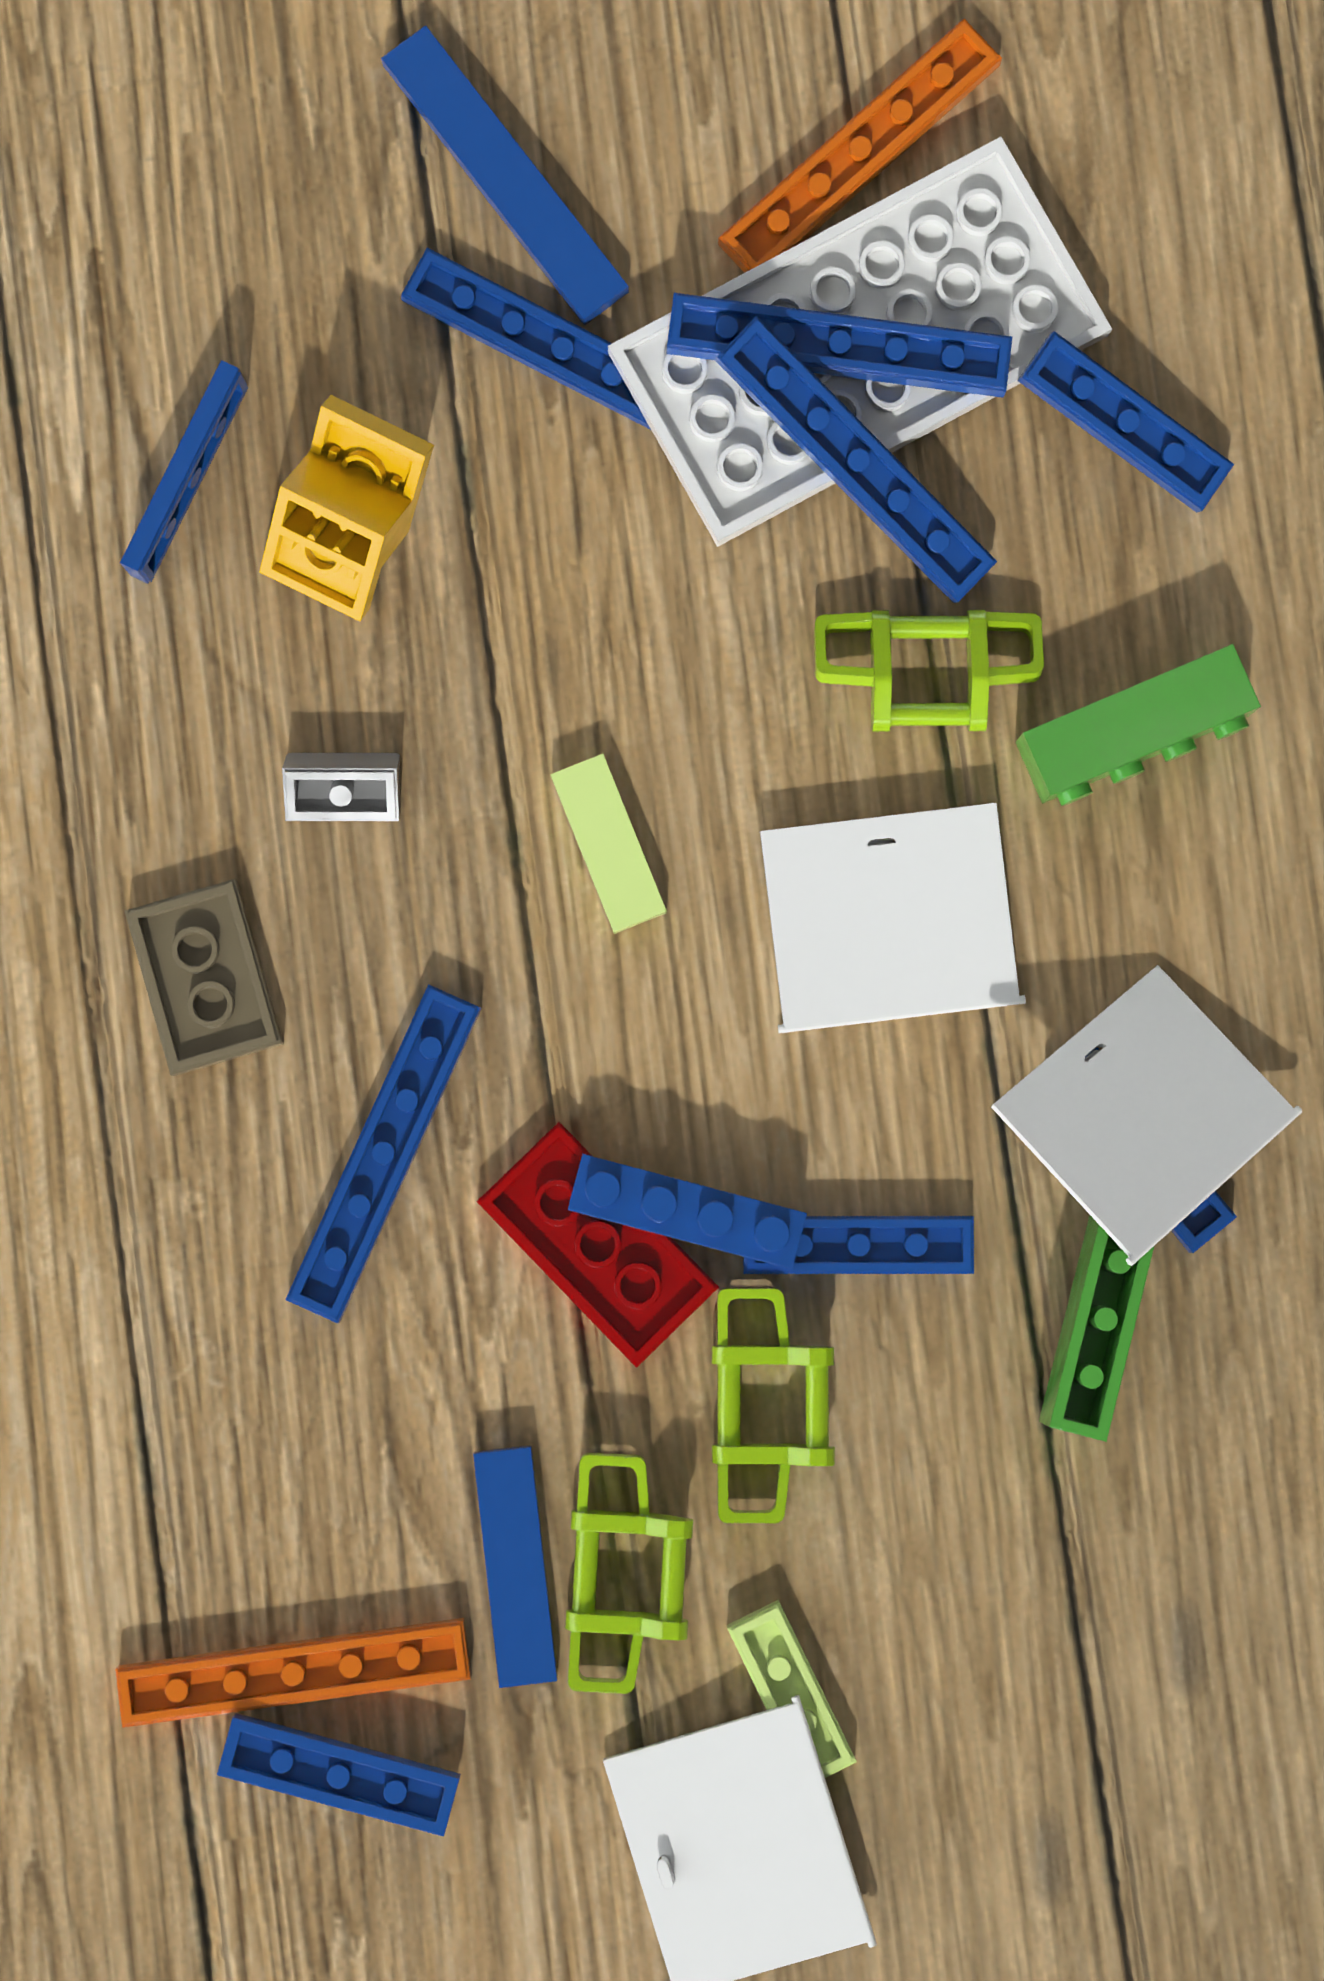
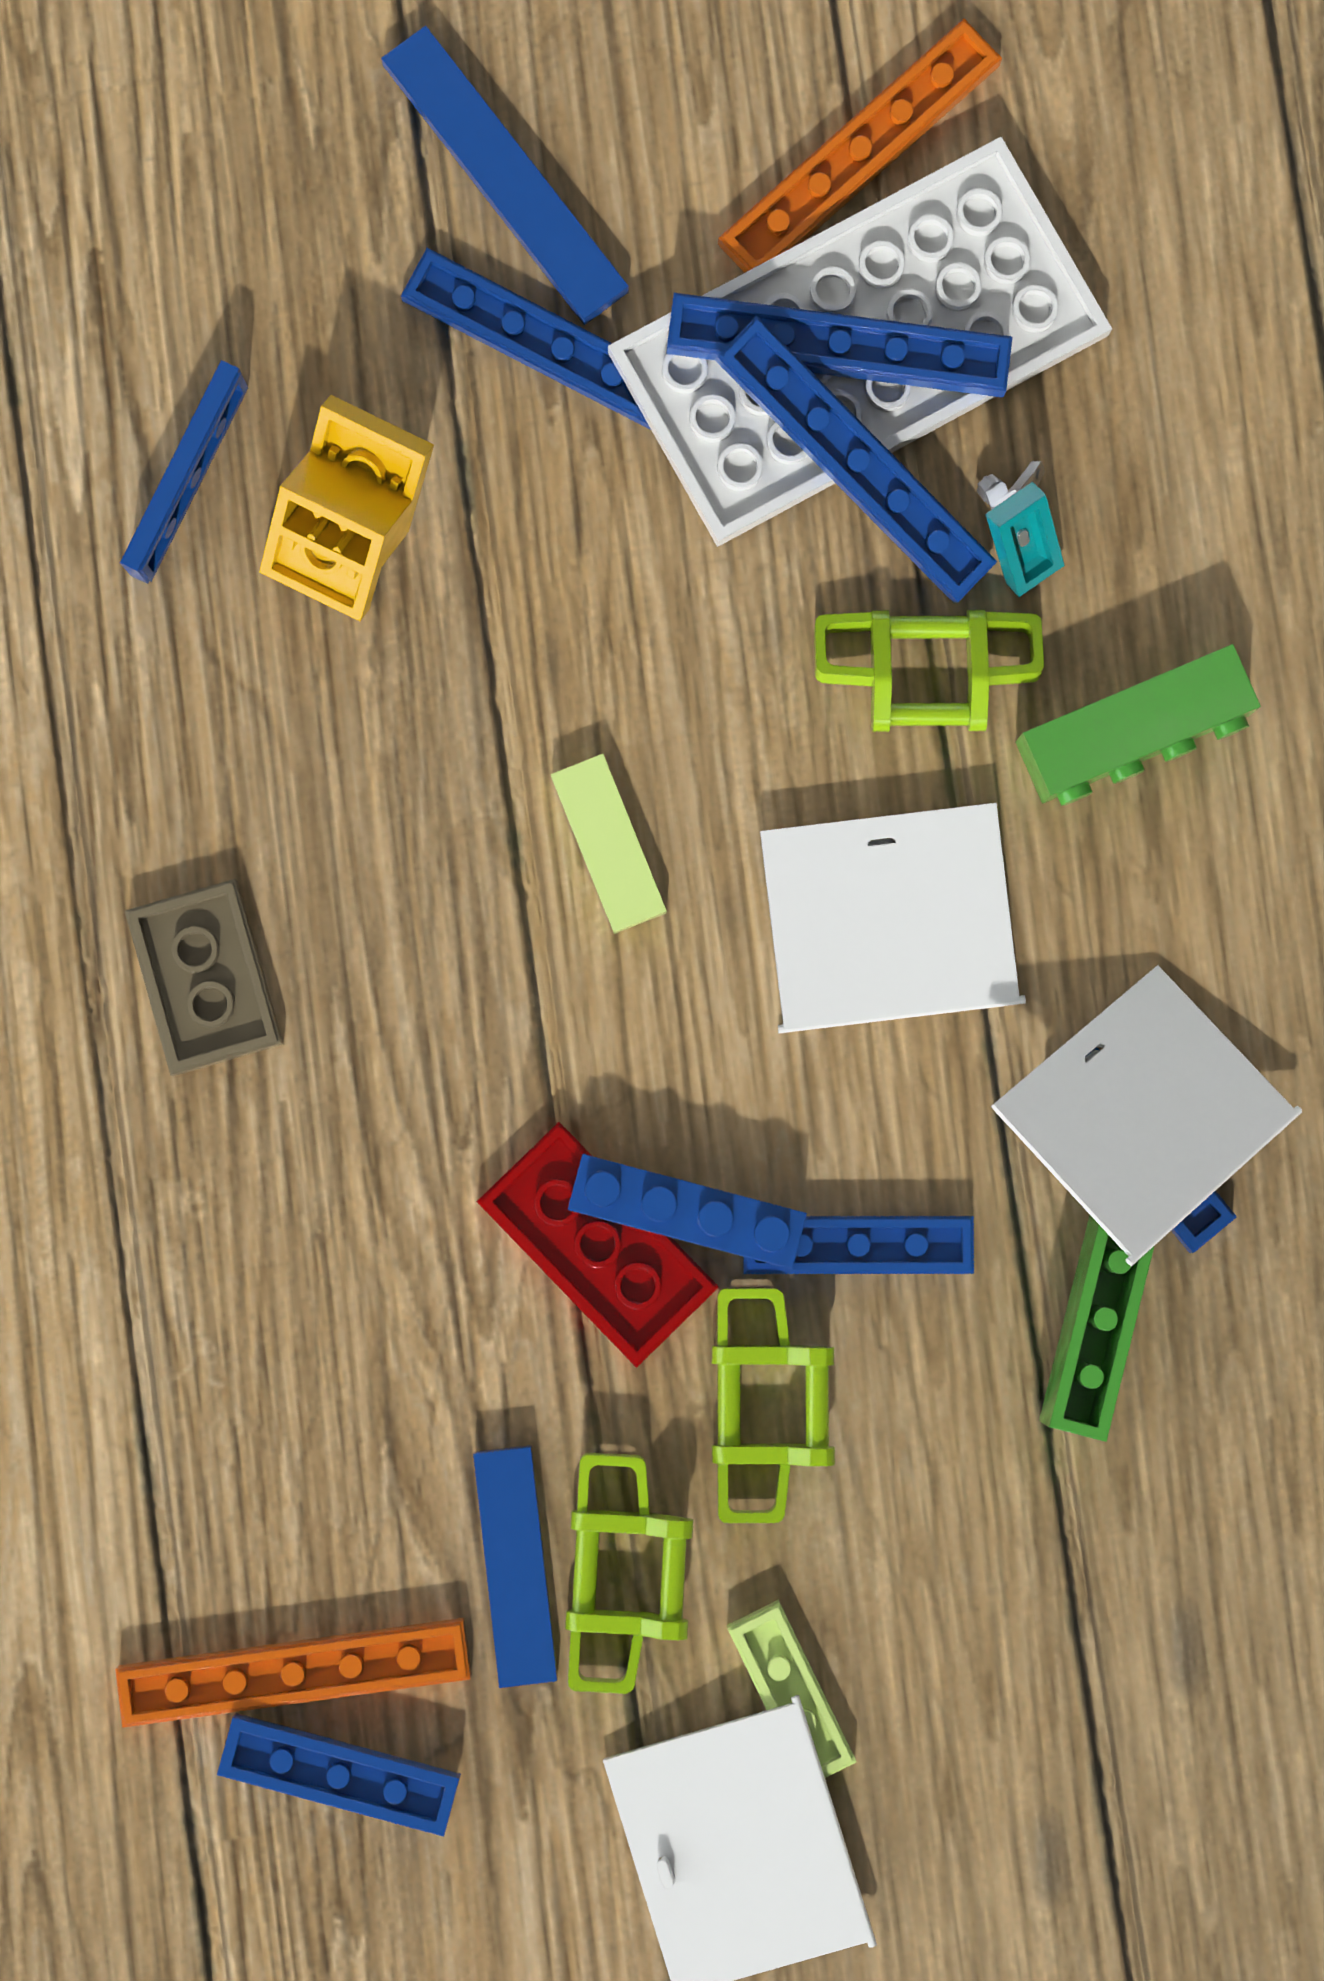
(341, 786): light grey slope -> none
(383, 1154): blue tile -> none
(1022, 529): none -> teal piece
(1125, 422): blue tile -> none

